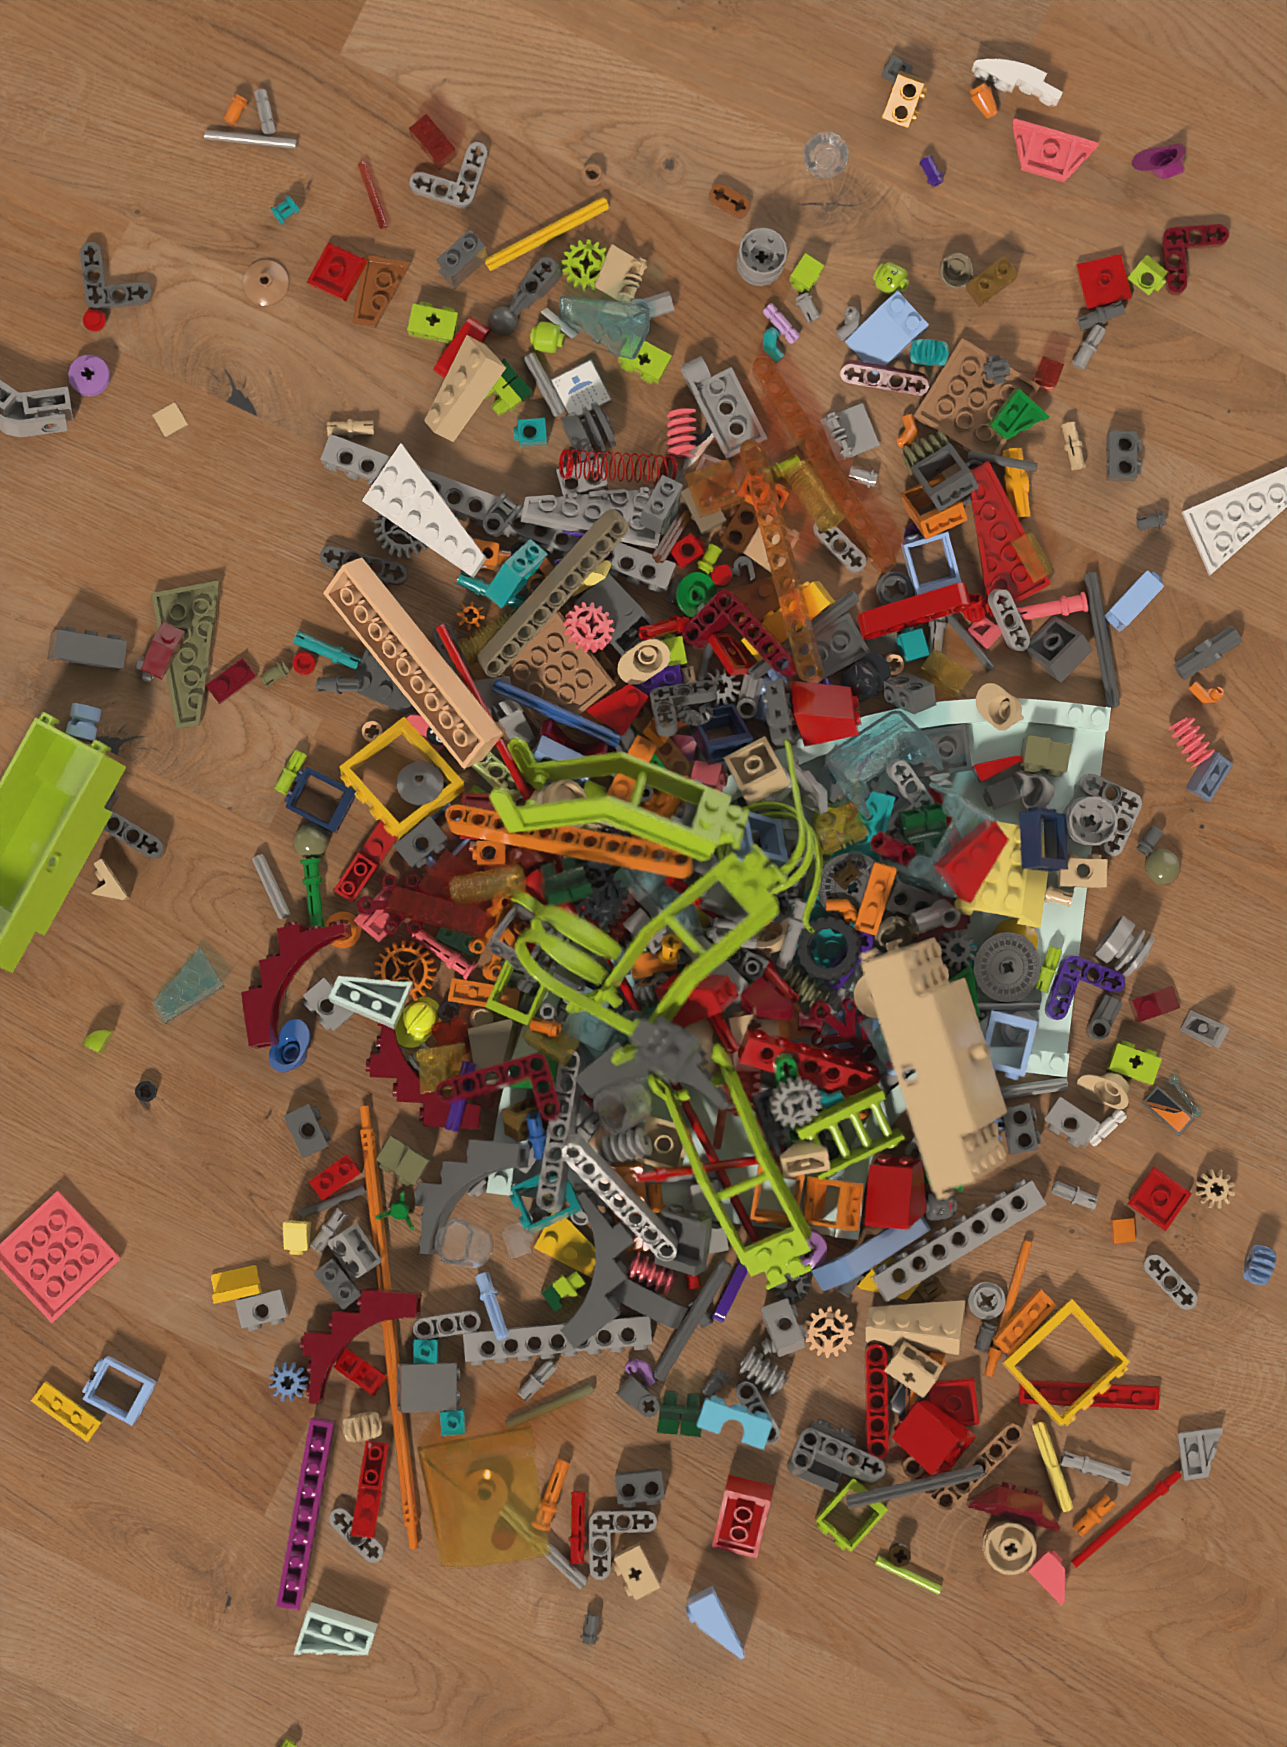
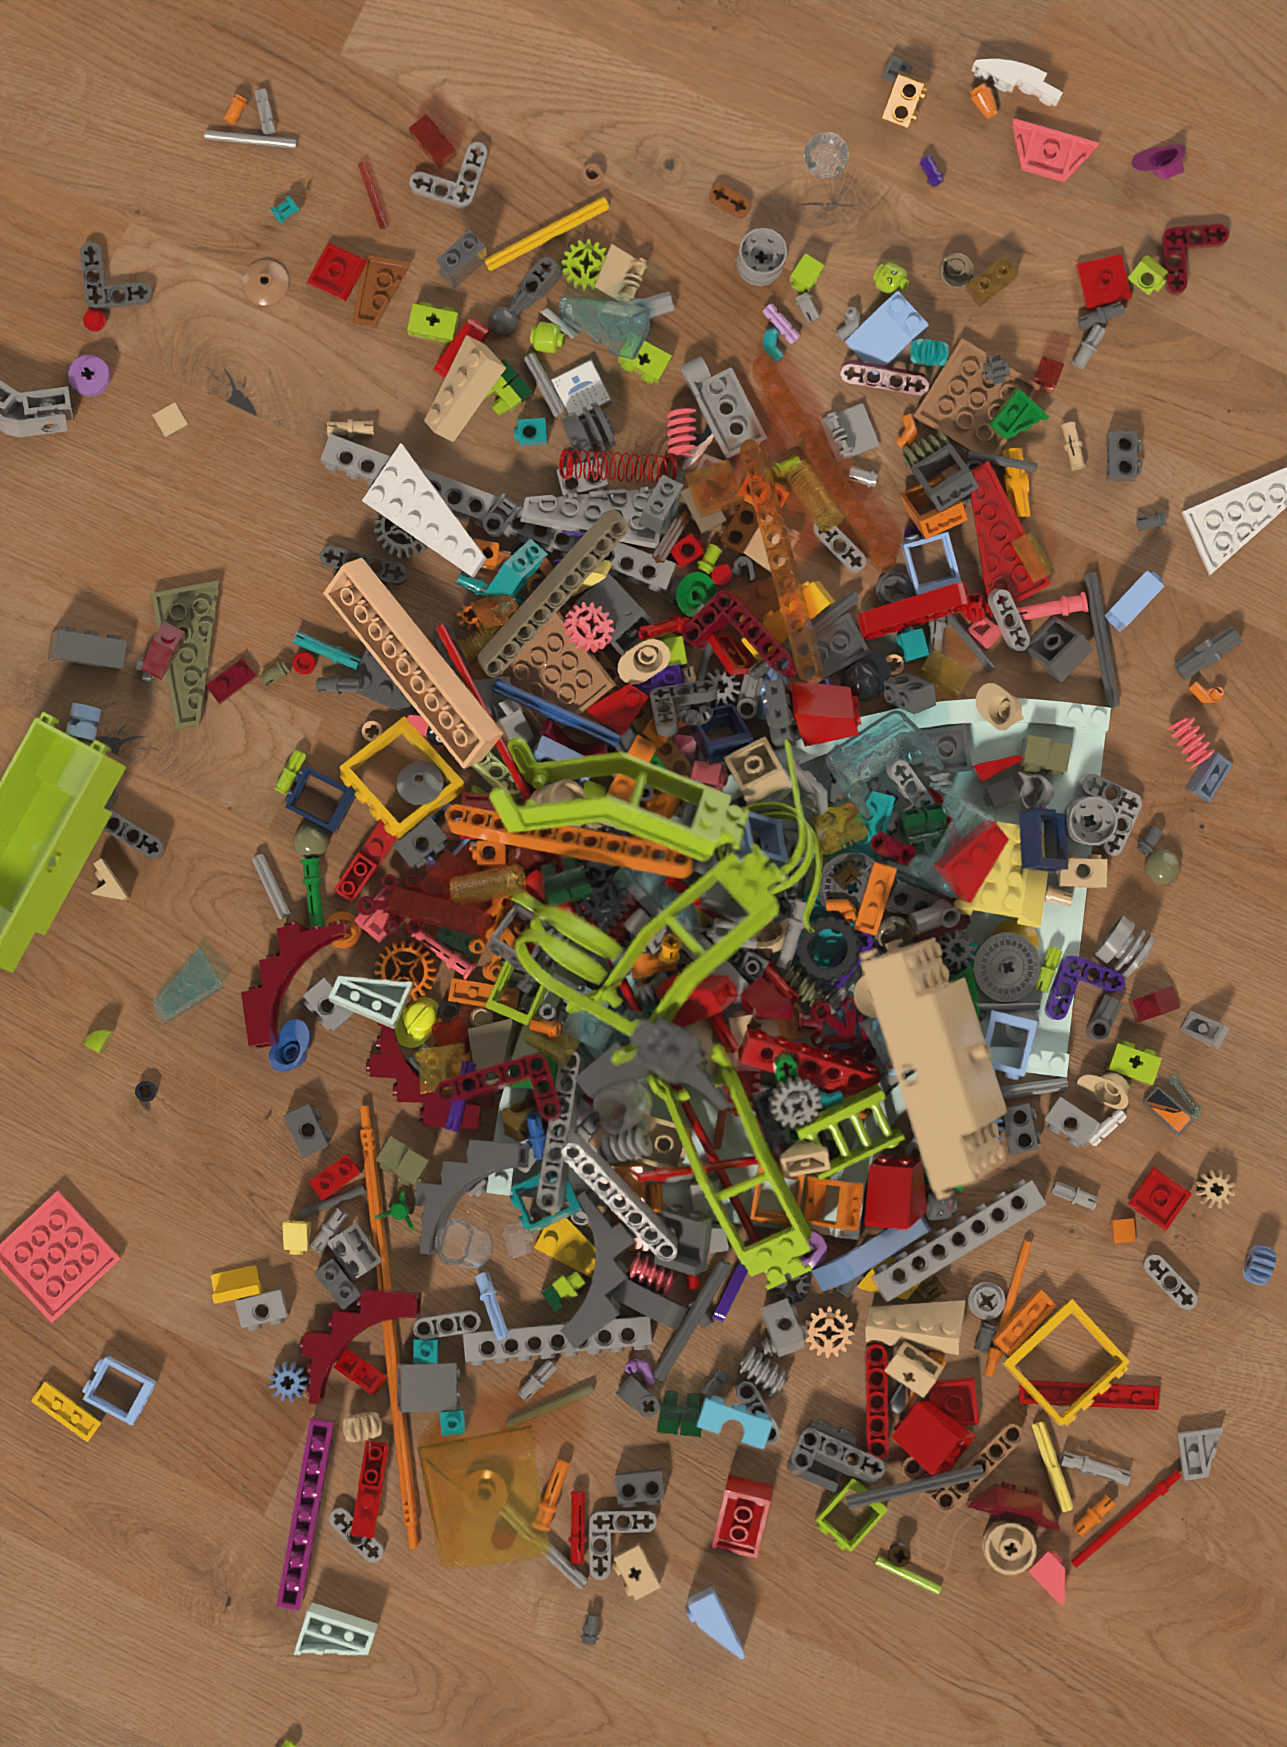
(494, 610): none -> clear orange piece

